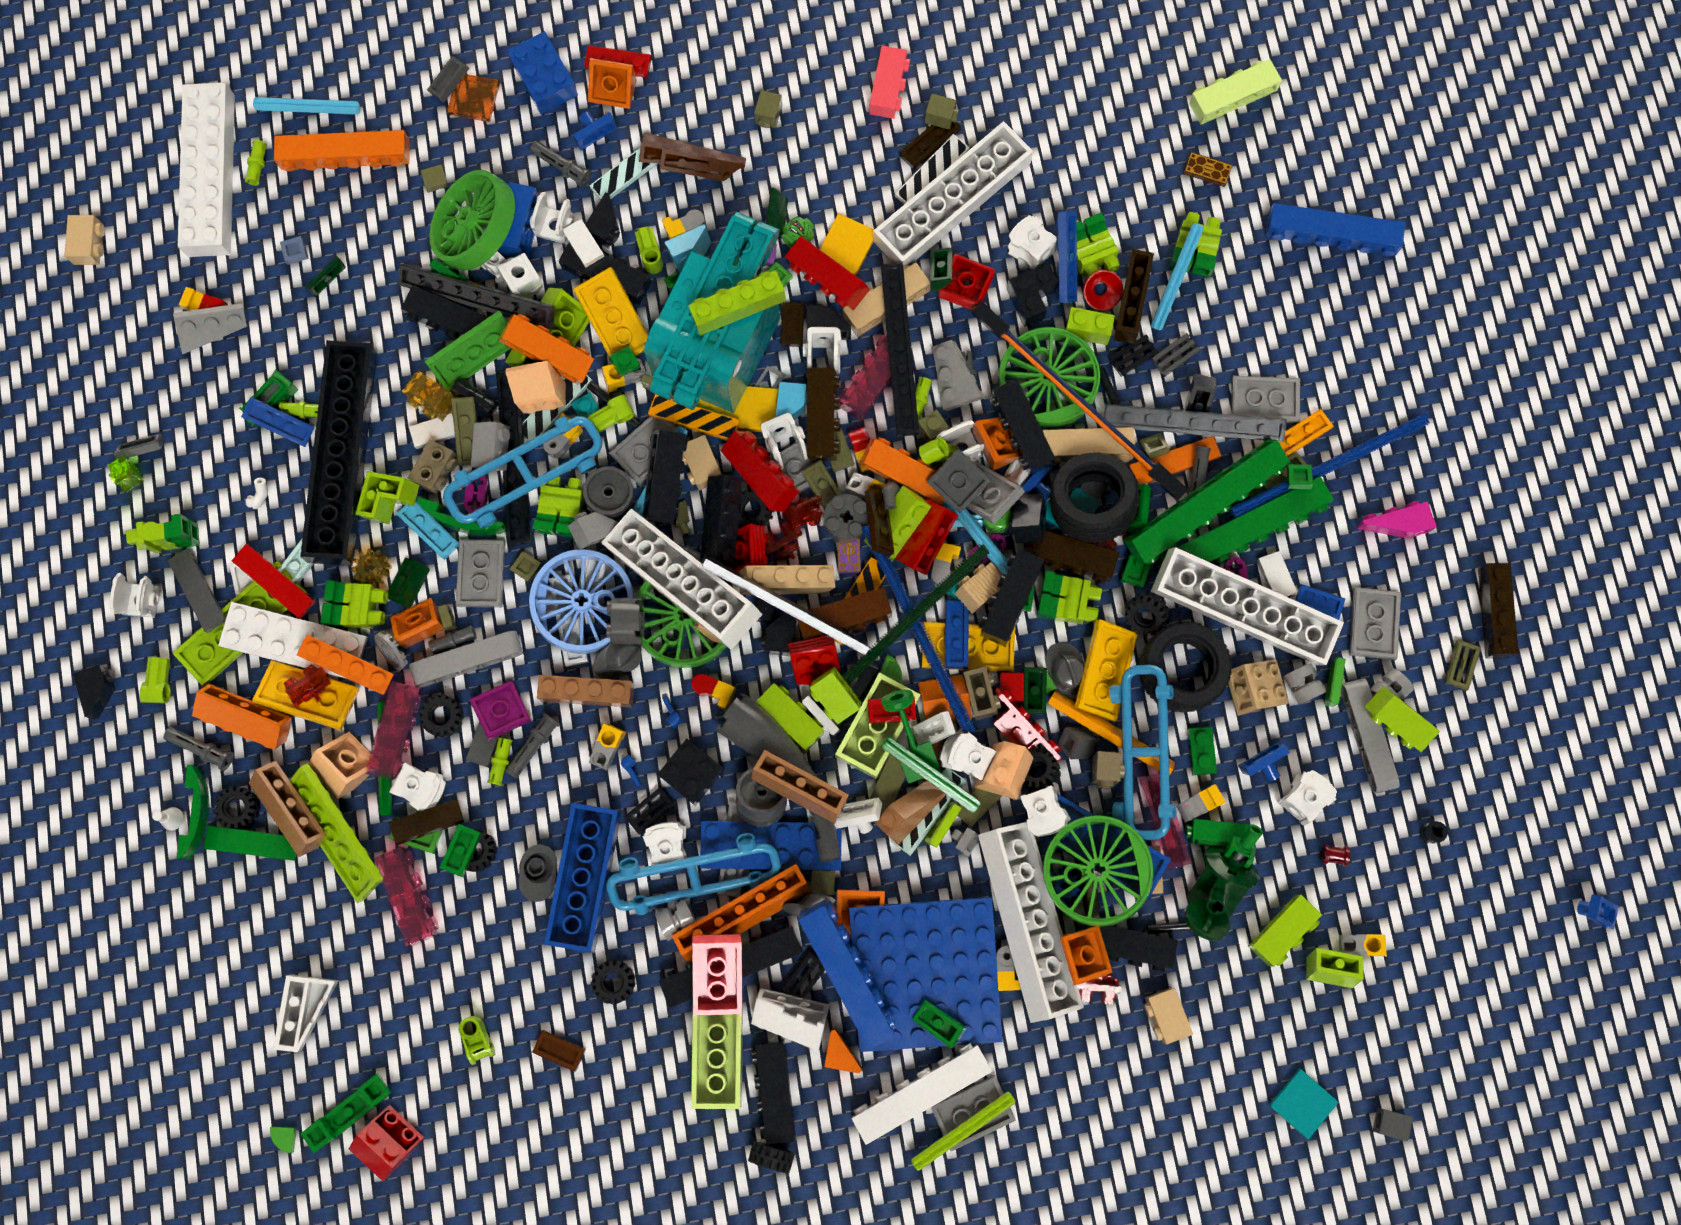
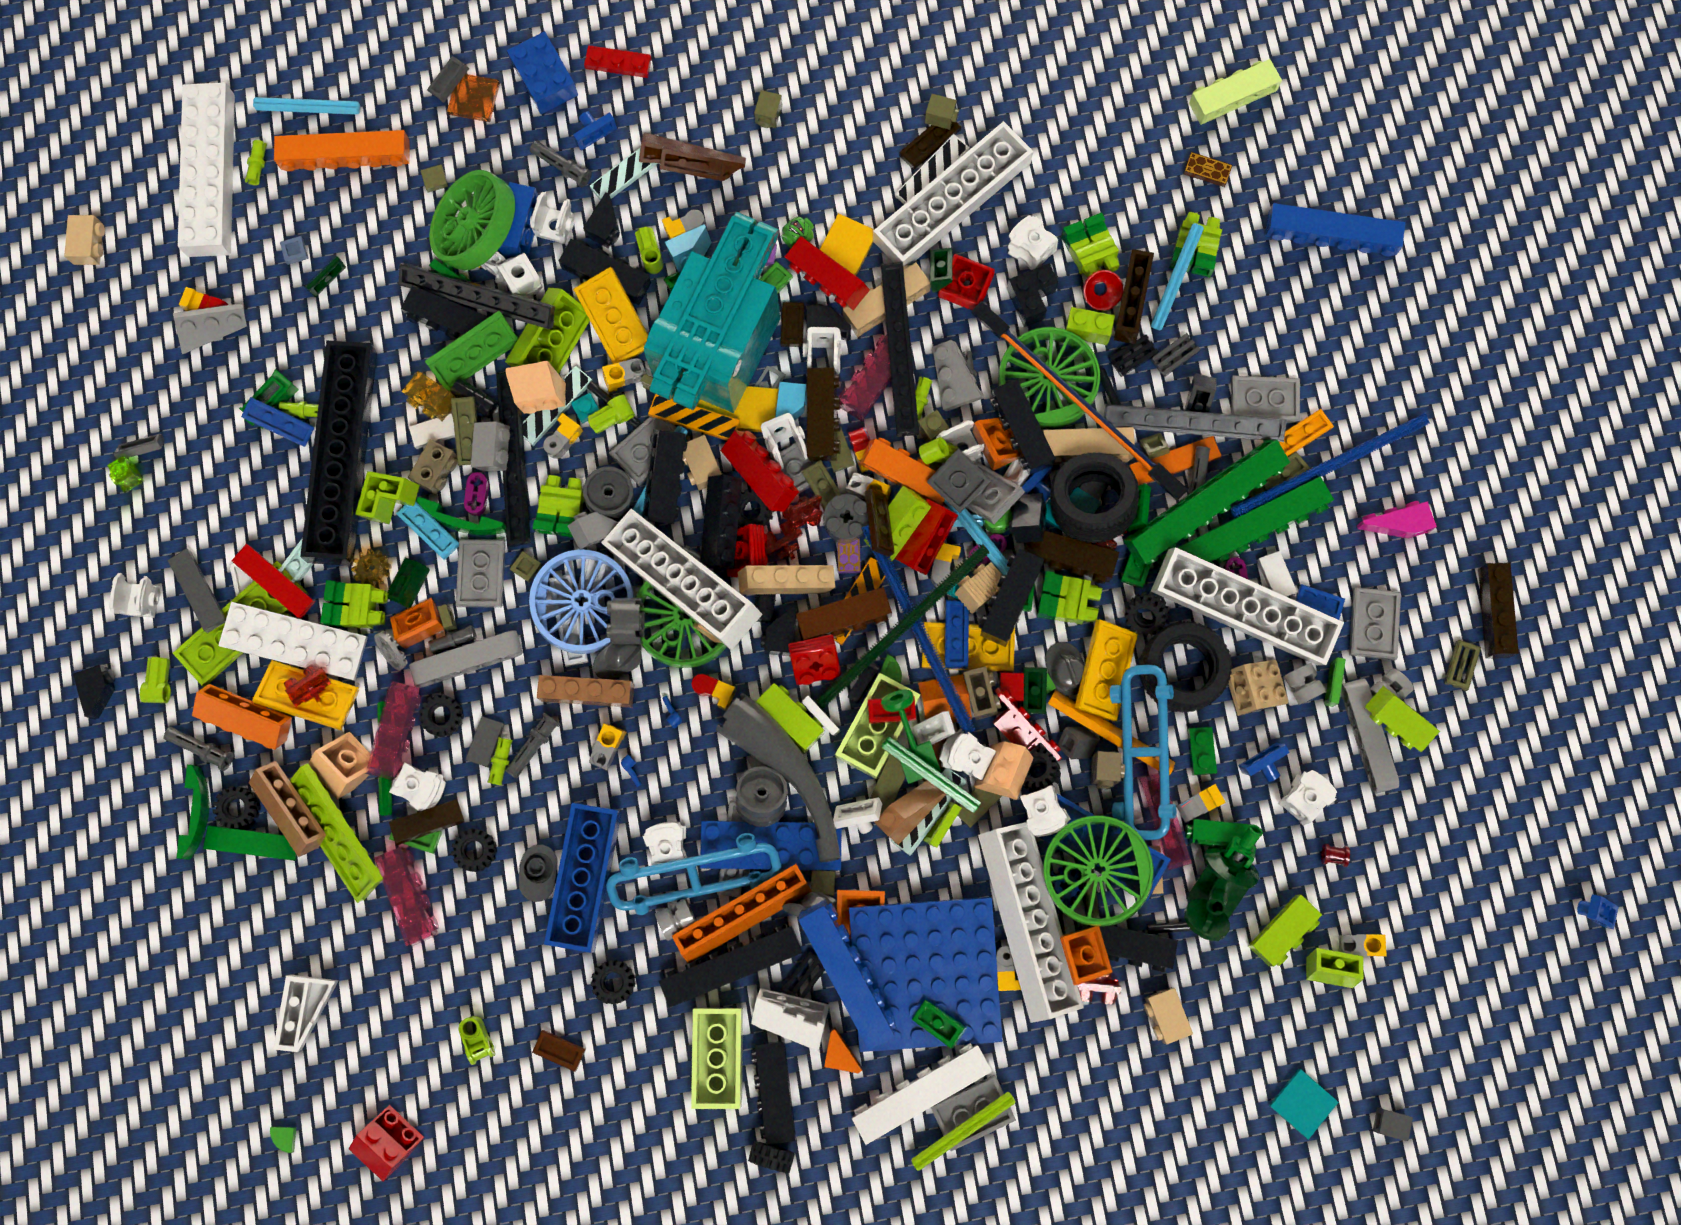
(170, 535): hips -> none
(170, 818): white cone -> none
(260, 495): white arm -> none
(345, 664): orange brick -> none
(346, 1113): green slope -> none
(460, 850): green plate -> none
(484, 515): dark azure bar -> none
(500, 710): magenta tile -> none
(541, 346): orange brick -> none
(583, 243): white tile -> none
(611, 83): orange slope -> none
(624, 361): green plate -> none
(634, 823): black tile -> none
(682, 519): olive bar -> none
(691, 772): black brick -> none
(717, 974): brick -> none
(737, 302): lime brick -> none
(777, 210): dark green slope -> none
(784, 604): tile -> none
(799, 786): medium nougat brick -> none
(835, 695): lime brick -> none
(889, 82): coral brick -> none
(889, 492): dark grey arm -> none
(965, 841): light grey tile -> none
(1067, 249): blue plate -> none
(1299, 476): green plate -> none
(1440, 834): black bush -> none

